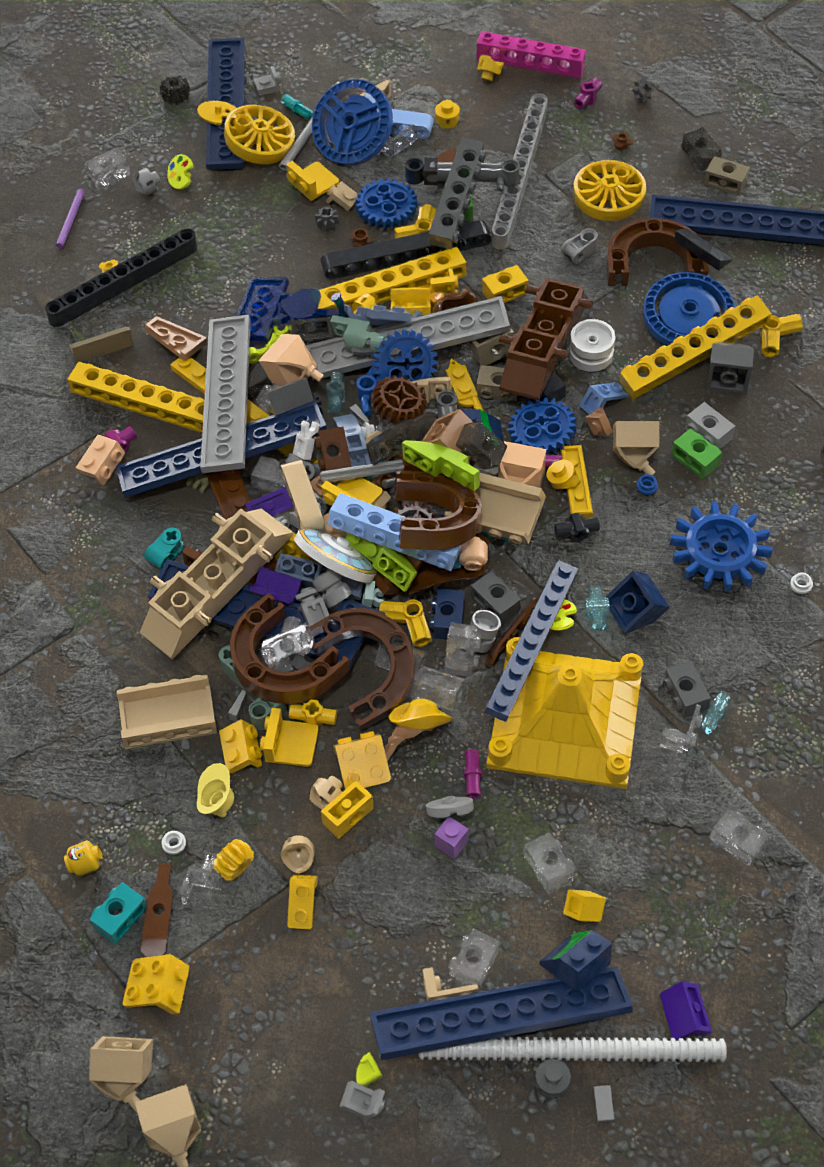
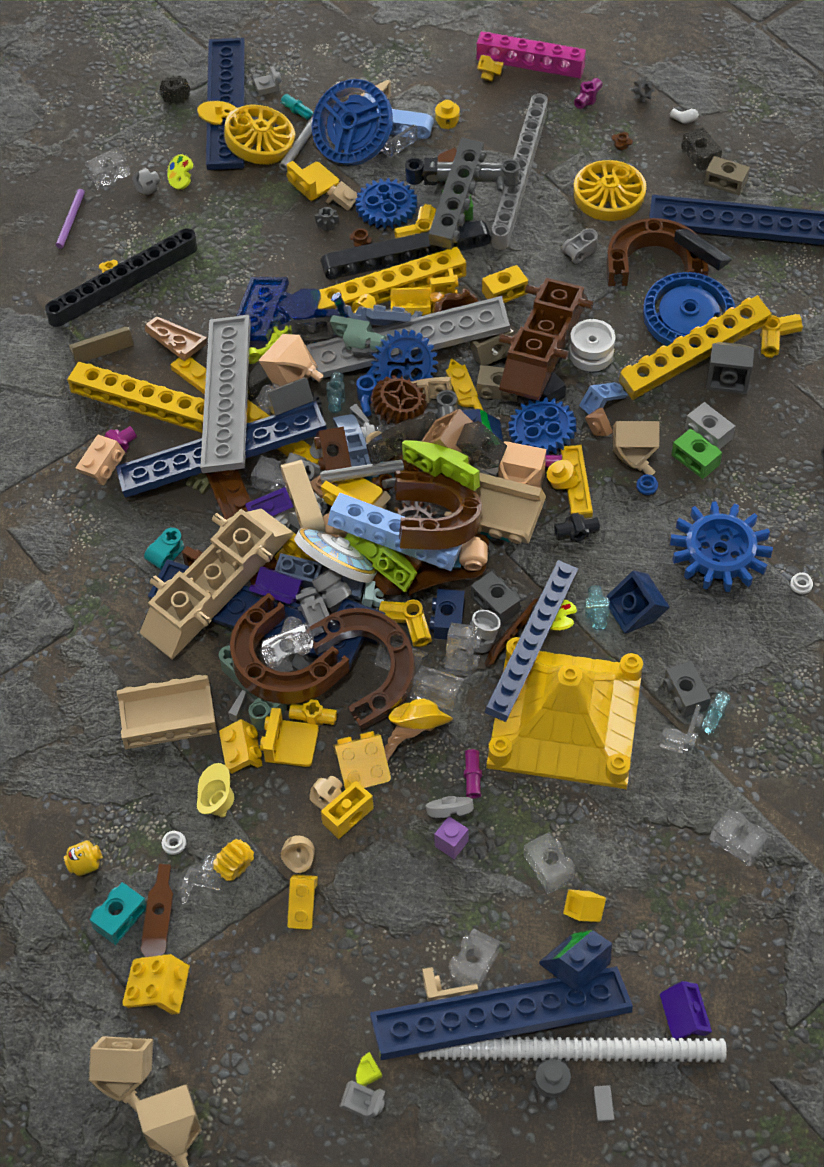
(304, 442): white plate -> none
(684, 117): none -> white arm

